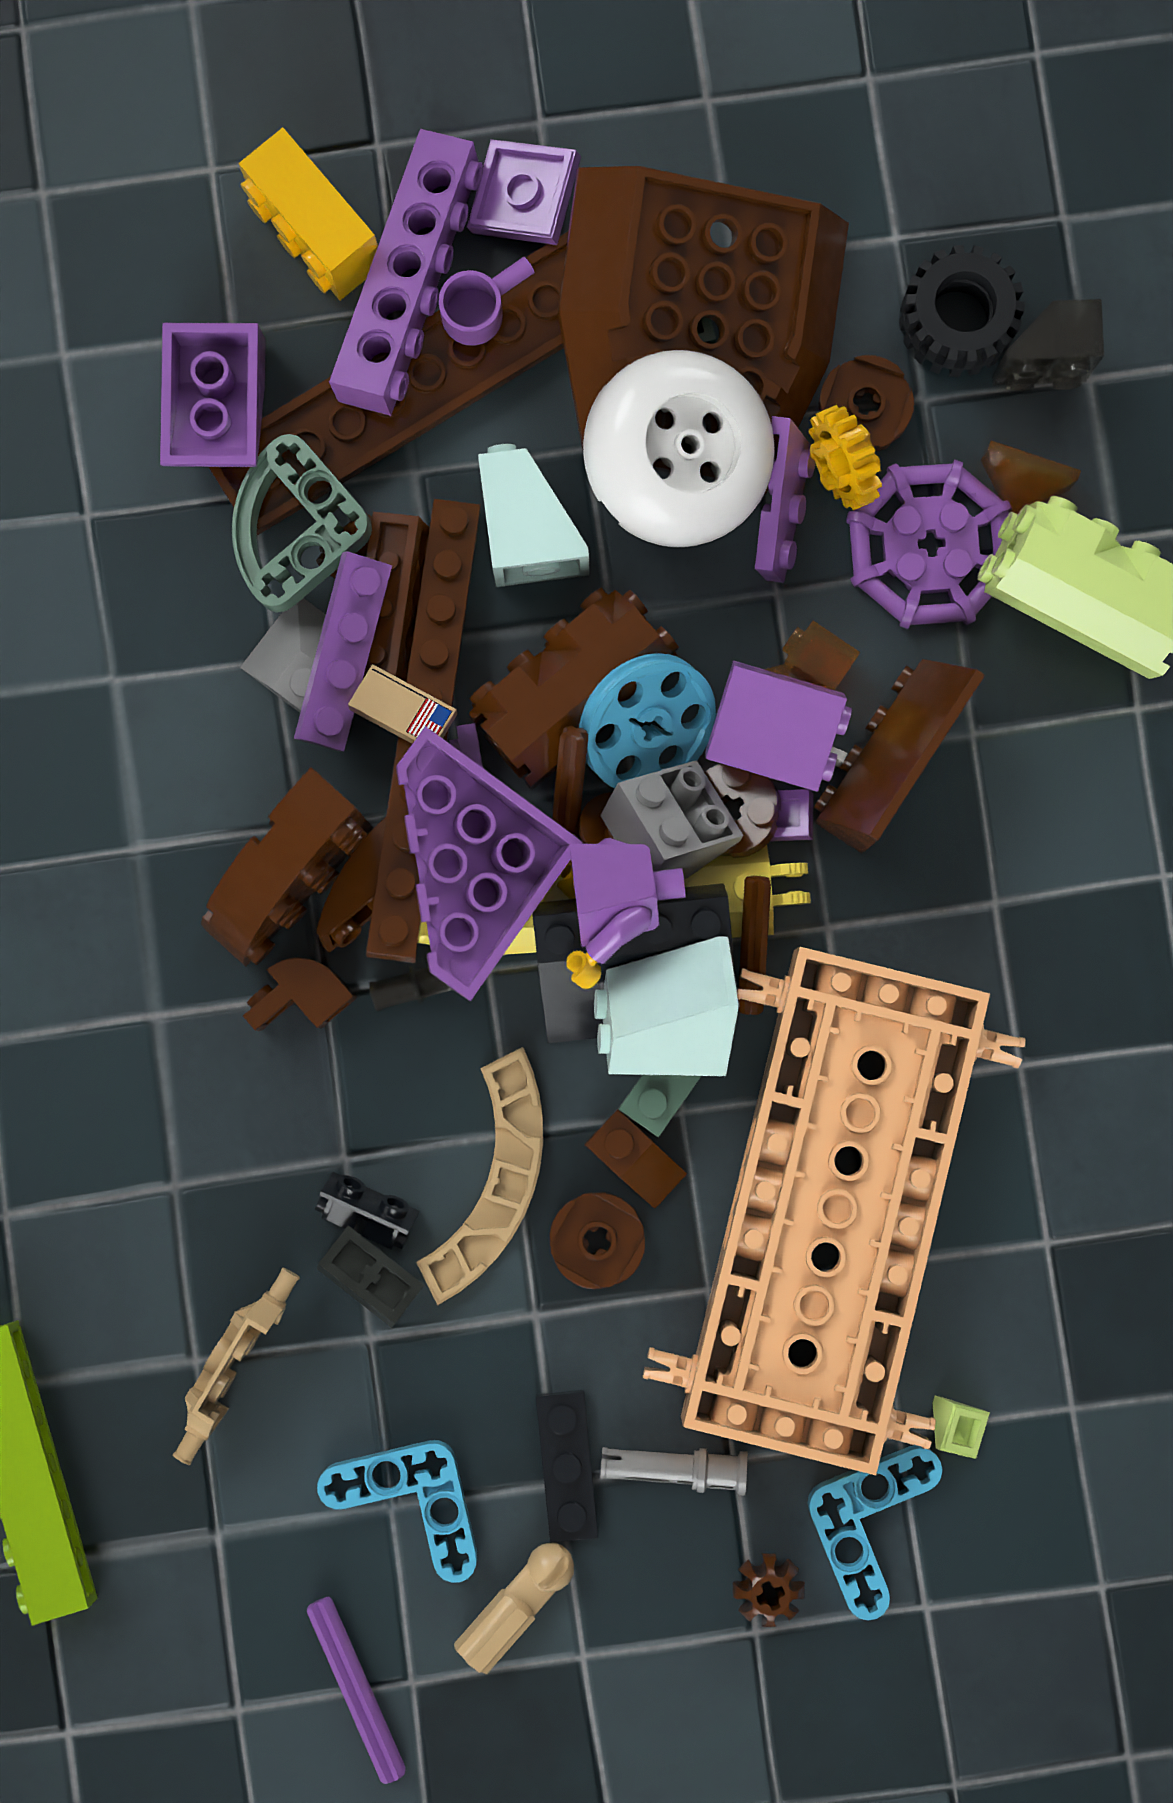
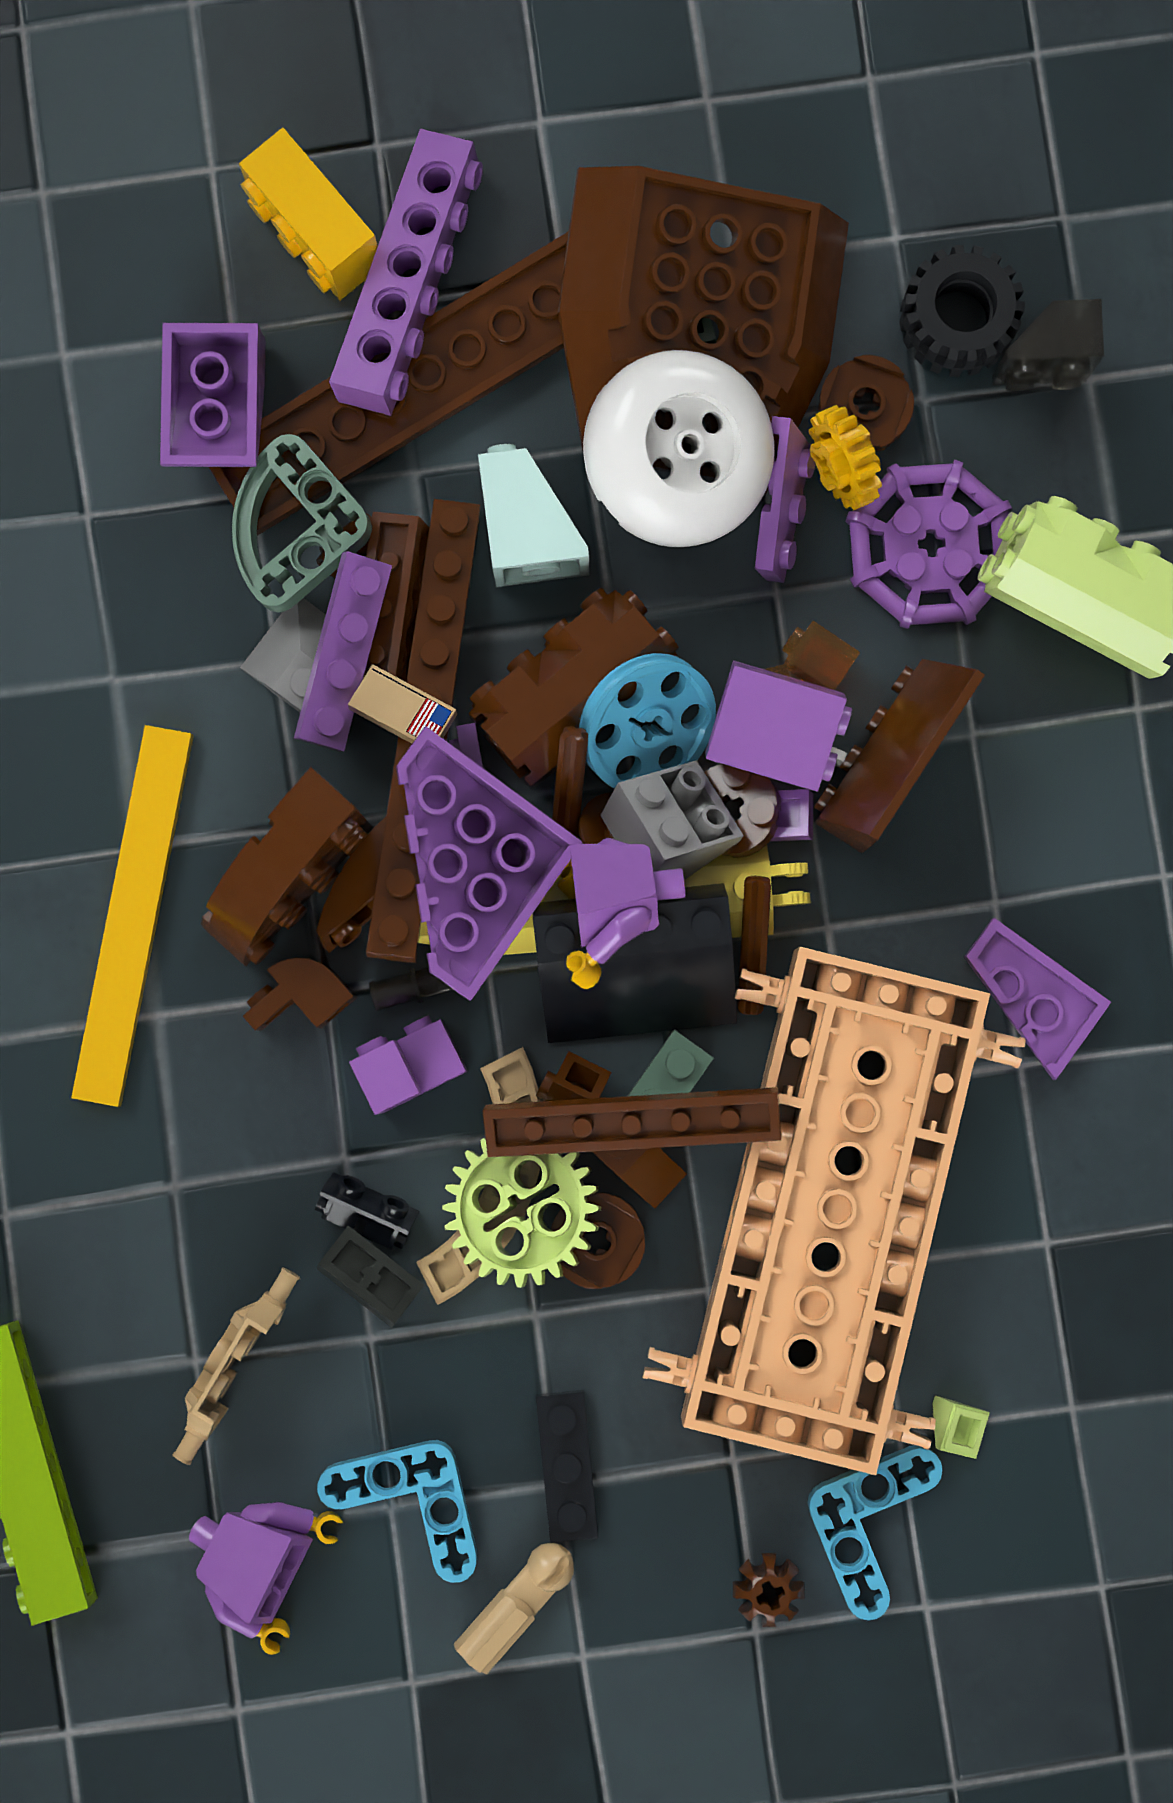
(132, 916): none -> yellow tile
(253, 1562): none -> medium lavender torso
(356, 1690): medium lavender axle -> none
(407, 1067): none -> medium lavender brick
(473, 305): medium lavender piece -> none
(524, 192): medium lavender tile -> none
(542, 1246): none -> yellowish green gear
(574, 1080): none -> reddish brown brick
(633, 1122): none -> reddish brown plate
(670, 1012): light aqua slope -> none
(698, 1470): light grey pin -> none
(1025, 476): clear orange slope -> none
(1036, 995): none -> medium lavender wing

